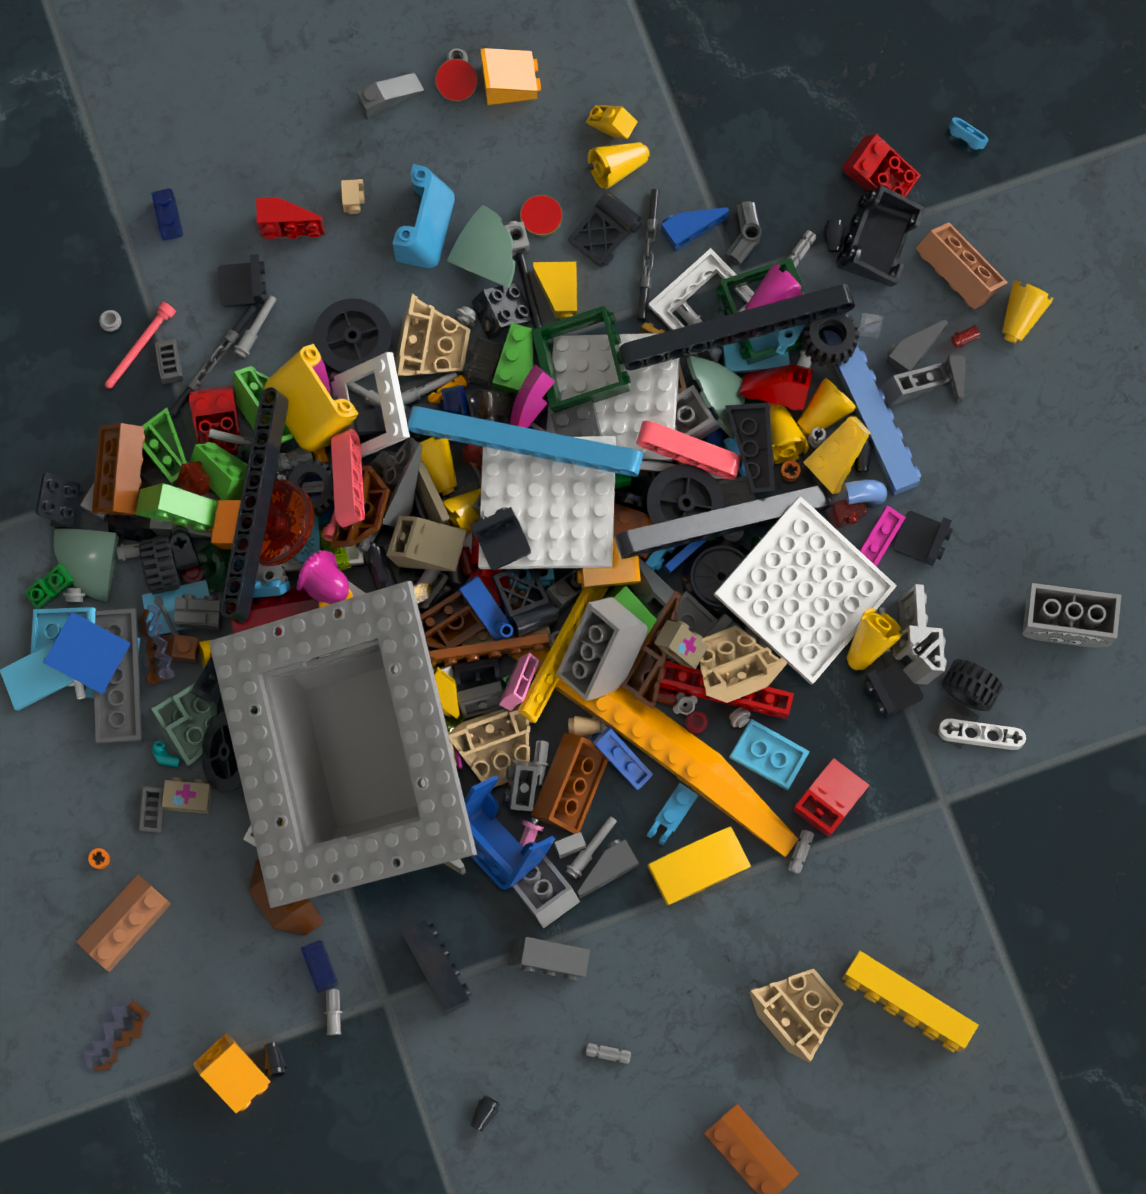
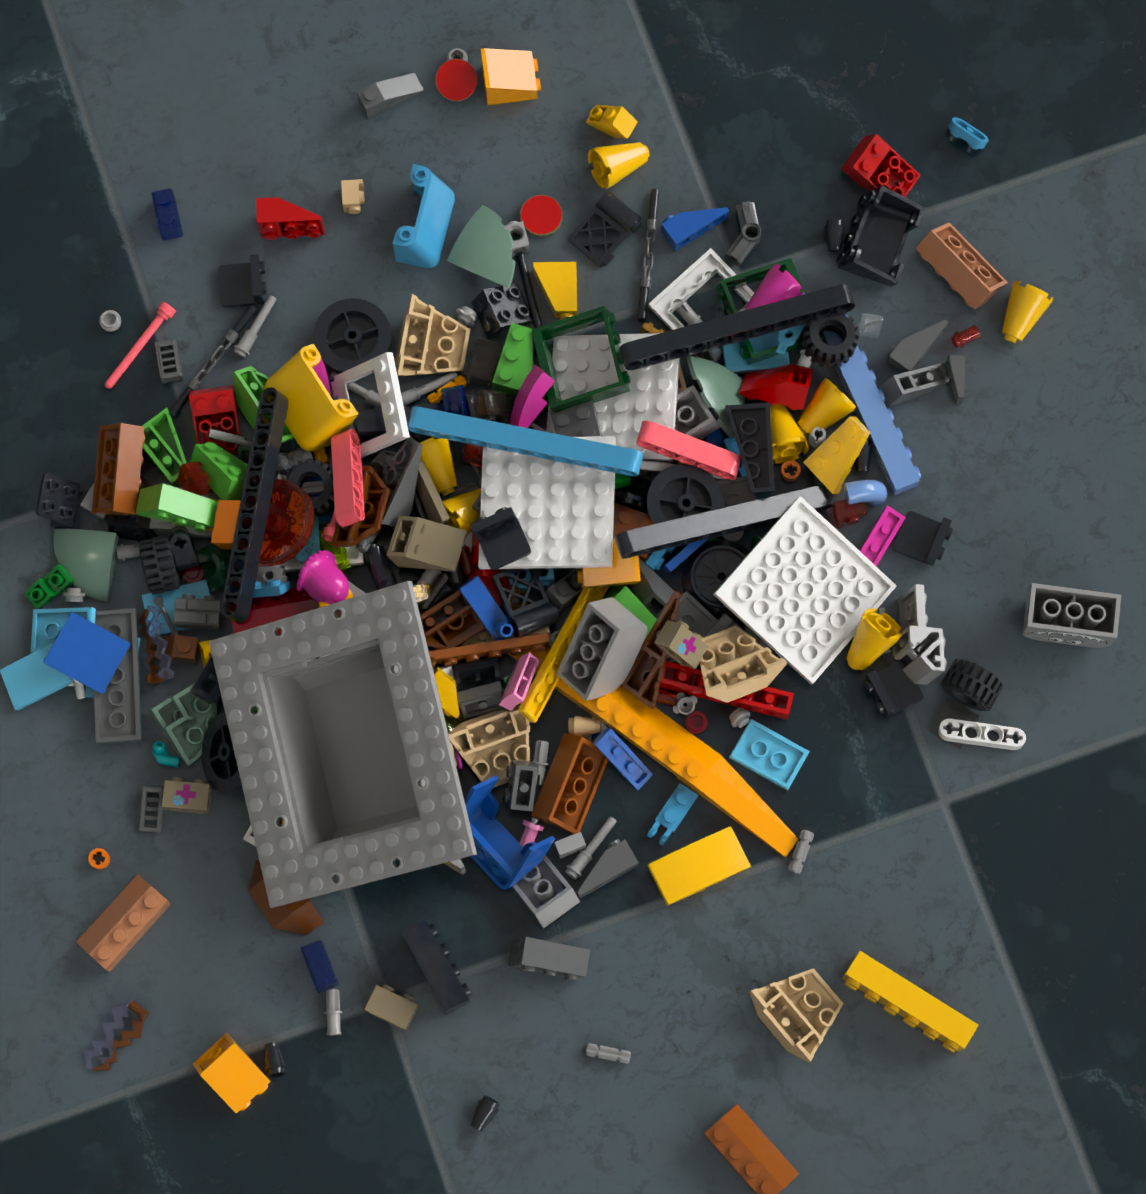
(392, 1007): none -> dark tan brick
(802, 247): light grey axle -> none
(830, 797): slope -> none

